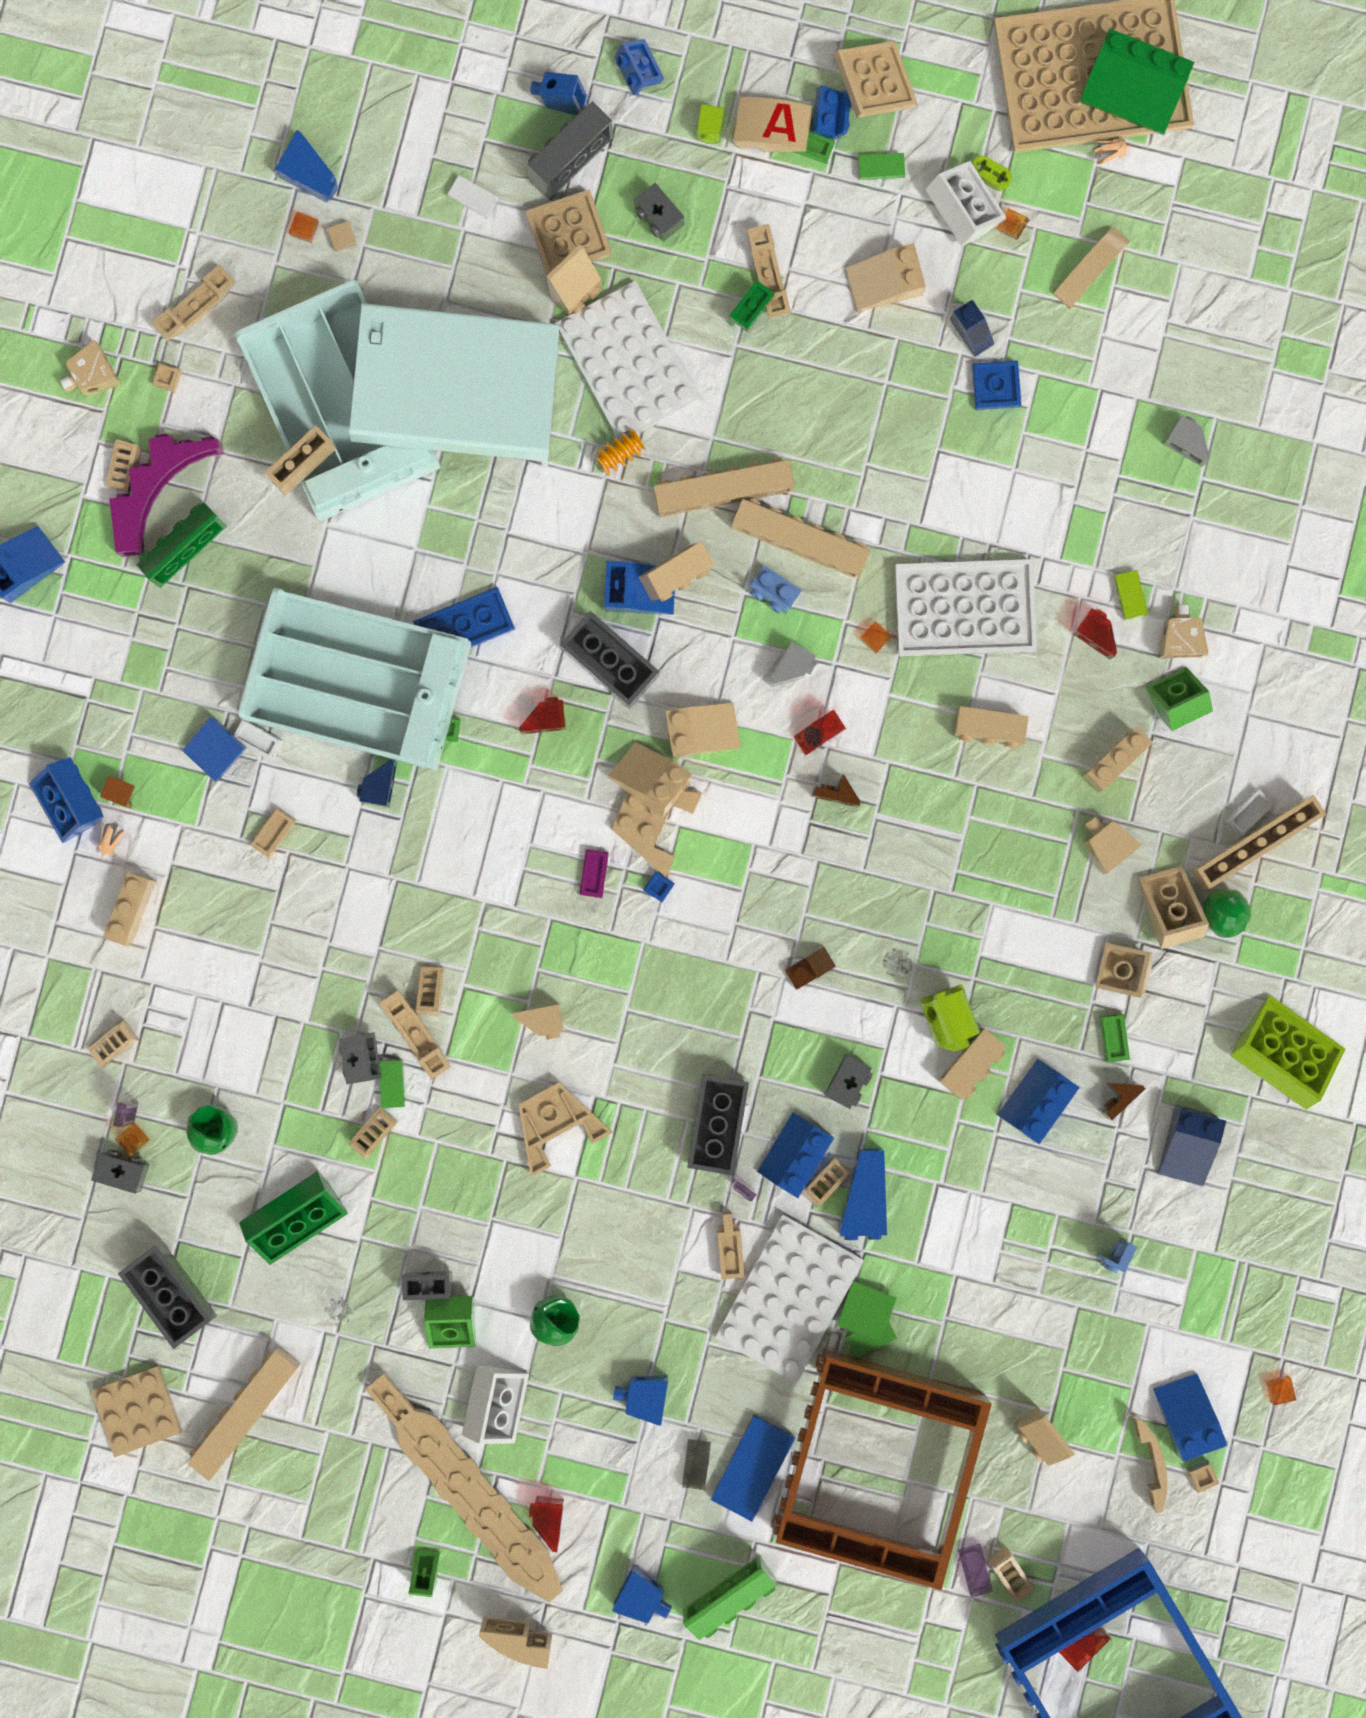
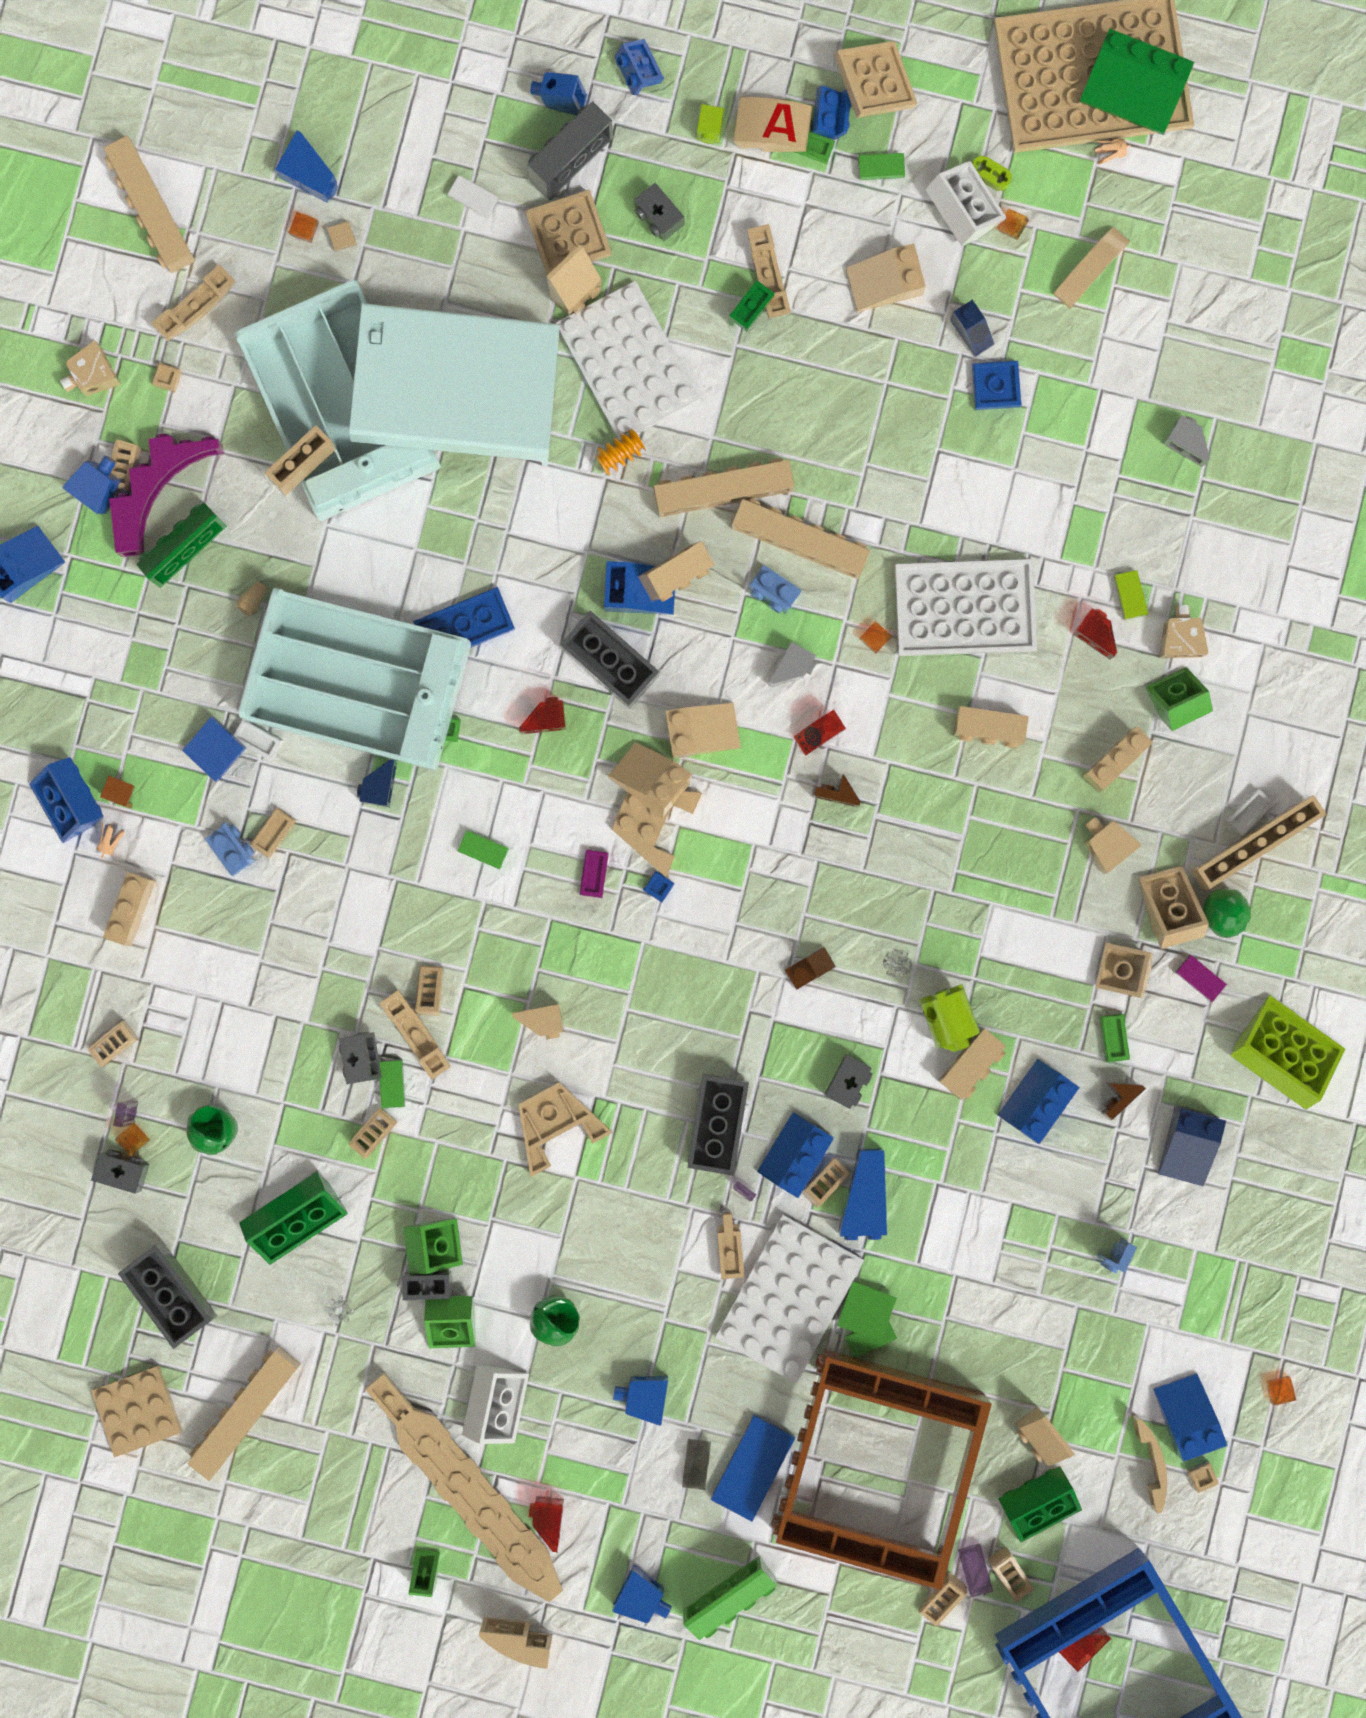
(94, 484): none -> blue torso
(149, 205): none -> tan brick
(230, 848): none -> medium blue bracket
(251, 599): none -> tan cone
(432, 1246): none -> bright green slope
(483, 850): none -> bright green tile
(950, 1582): none -> tan slope
(1040, 1503): none -> green slope
(1200, 978): none -> magenta tile

